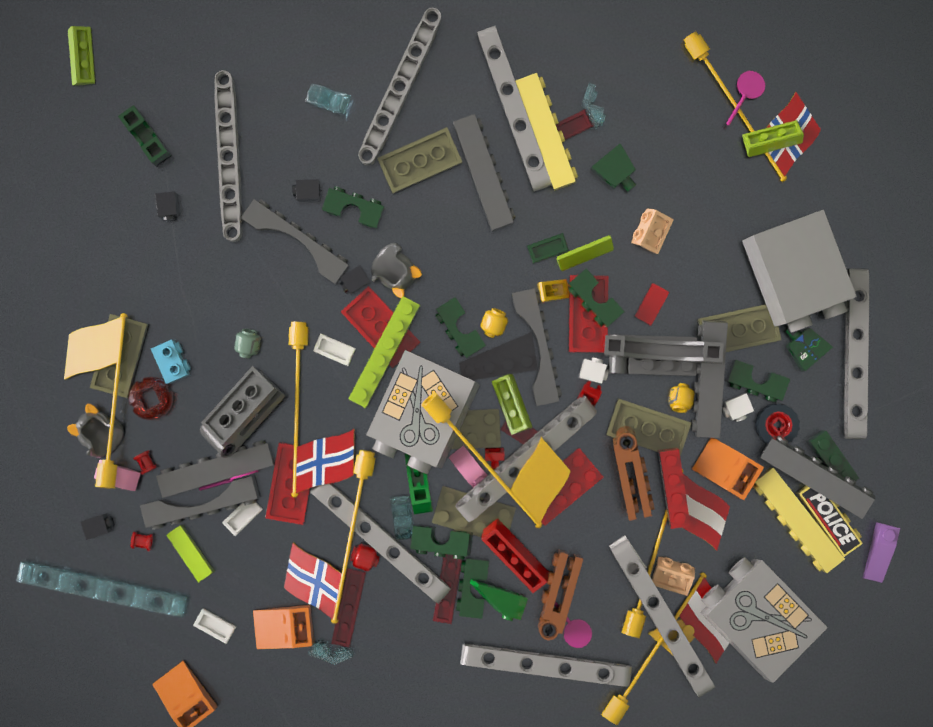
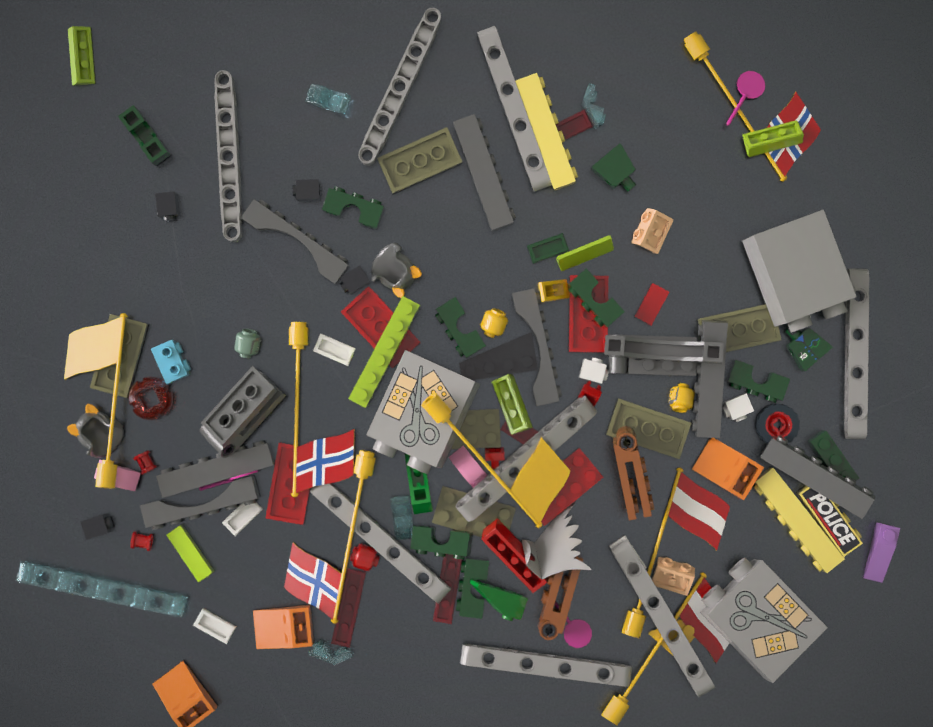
(554, 548): none -> light grey piece
(674, 488): red brick -> none

